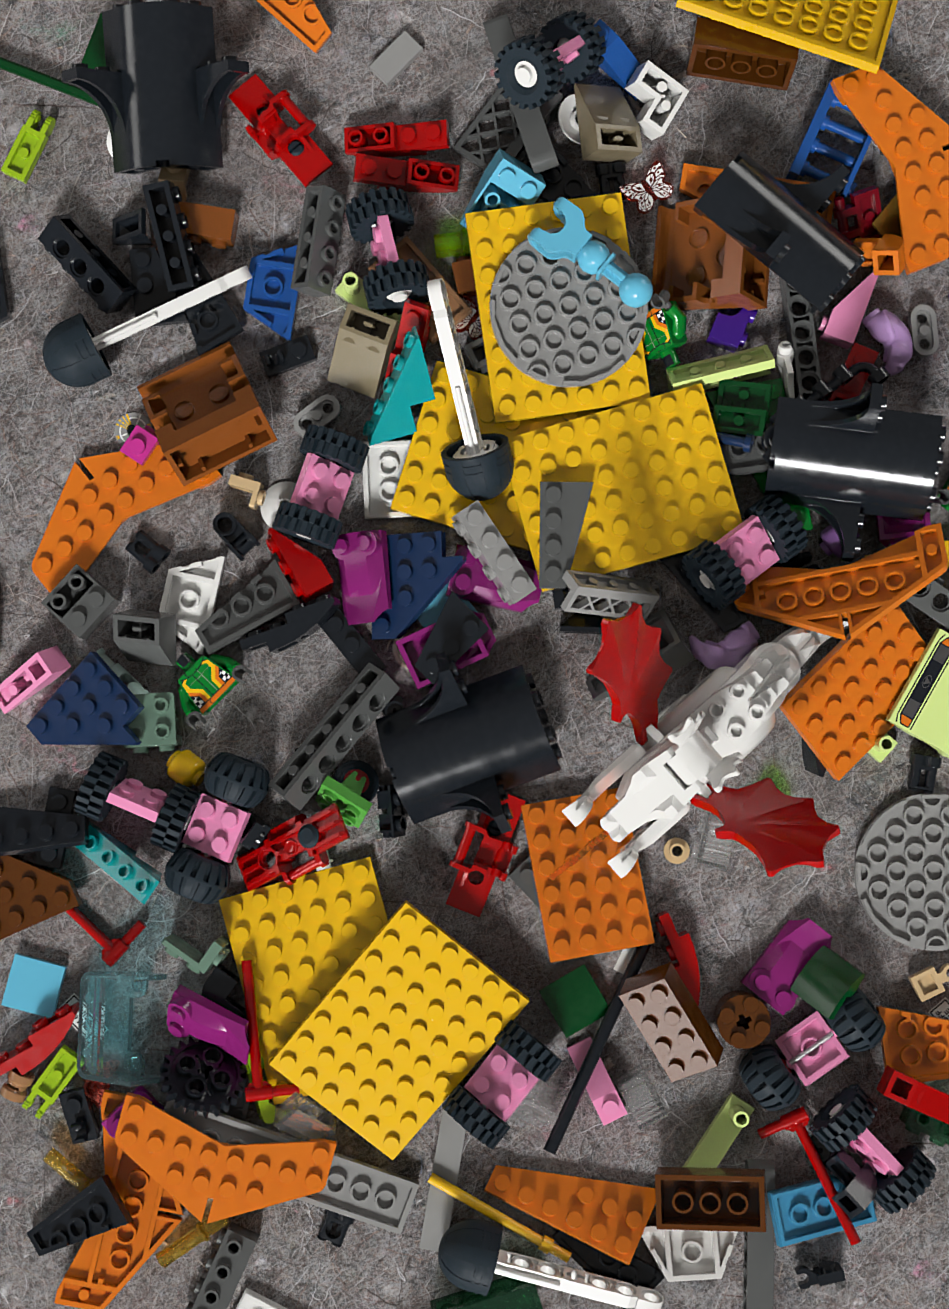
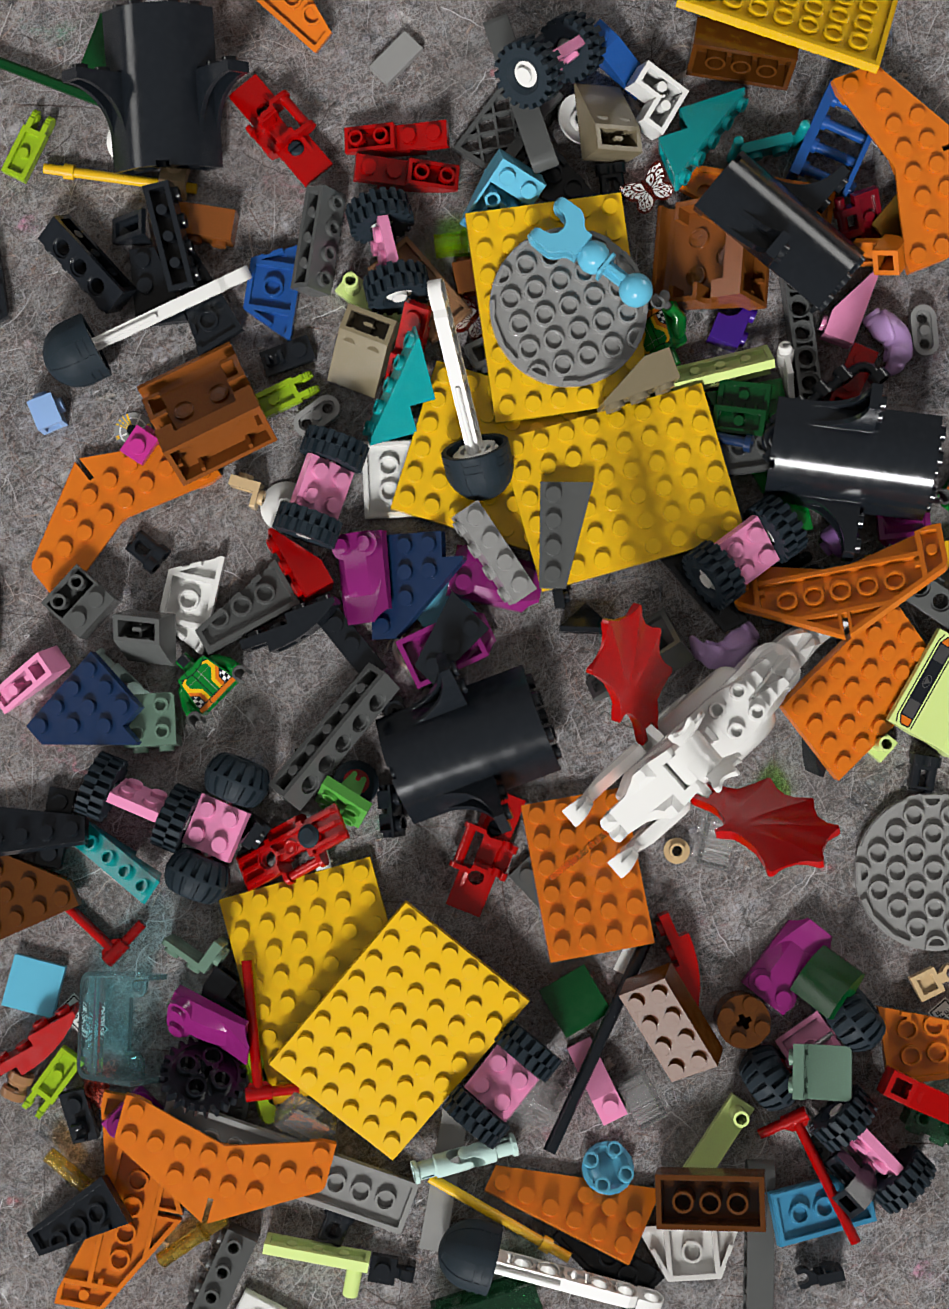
(47, 412): none -> light blue brick
(70, 172): none -> yellow bar
(186, 768): yellow head -> none
(236, 536): black piece -> none
(285, 394): none -> lime hinge
(322, 1253): none -> yellowish green piece
(385, 1269): none -> black plate
(469, 1156): none -> light aqua piece
(607, 1167): none -> medium azure dish
(610, 587): light grey fence -> none
(652, 374): none -> dark tan slope
(700, 131): none -> teal slope
(774, 145): none -> teal plate
(820, 1072): none -> sand green bracket

